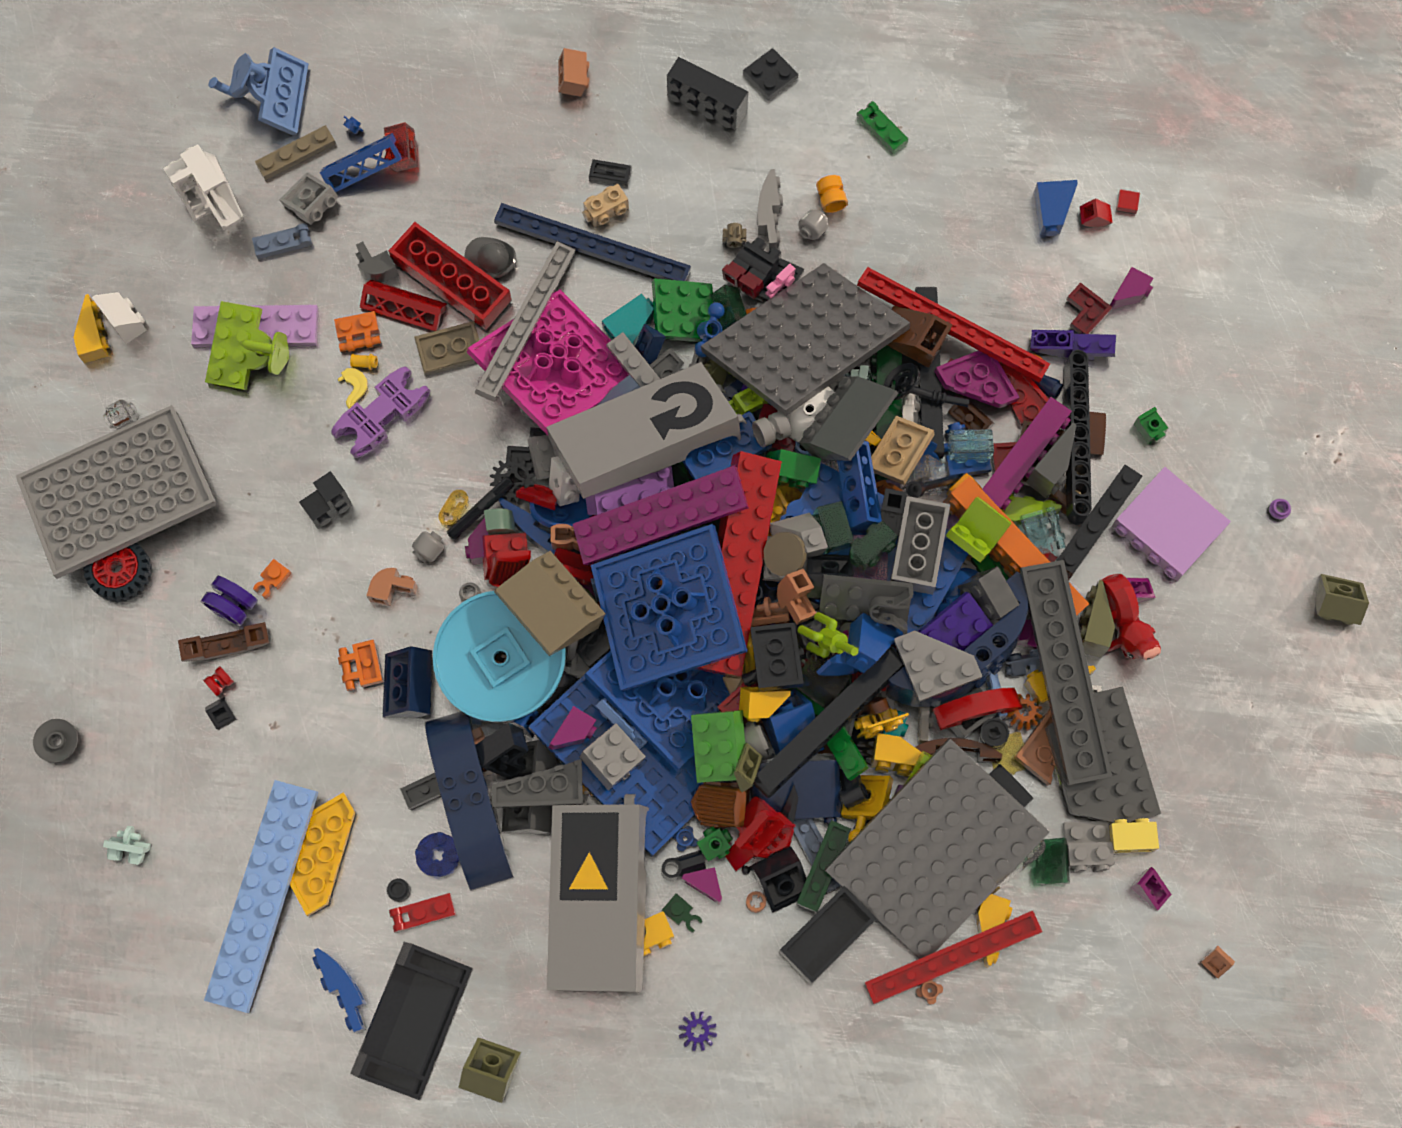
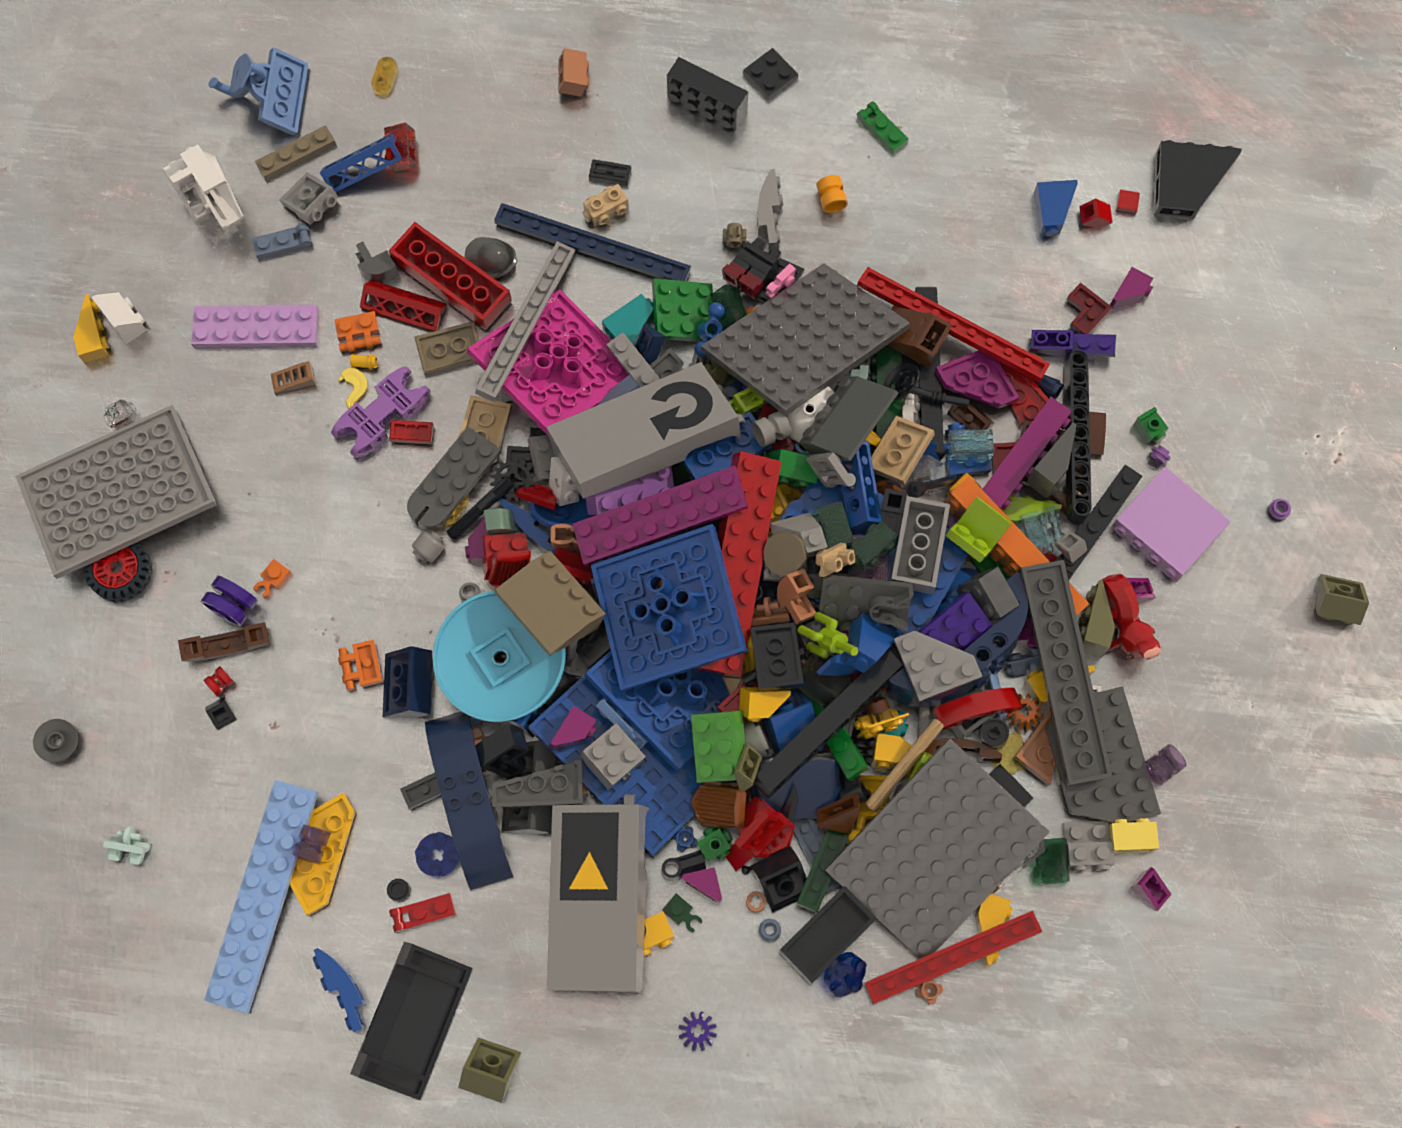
(238, 347): lime plate -> none
(290, 371): none -> medium nougat slope
(311, 844): none -> wheel
(326, 501): black brick -> none
(352, 124): blue plate -> none
(384, 74): none -> clear yellow plate
(386, 582): nougat brick -> none
(411, 432): none -> red plate
(451, 479): none -> dark grey plate
(487, 419): none -> tan plate
(777, 930): none -> sand blue plate
(813, 224): light grey head -> none
(827, 466): none -> light grey plate
(834, 559): none -> tan hips
(839, 815): none -> reddish brown slope
(845, 975): none -> clear blue plate
(904, 765): none -> tan axle
(1071, 546): none -> light grey slope
(1160, 454): none -> medium lavender plate
(1167, 762): none -> clear purple wheel
(1189, 176): none -> black slope
(1217, 962): nougat plate -> none

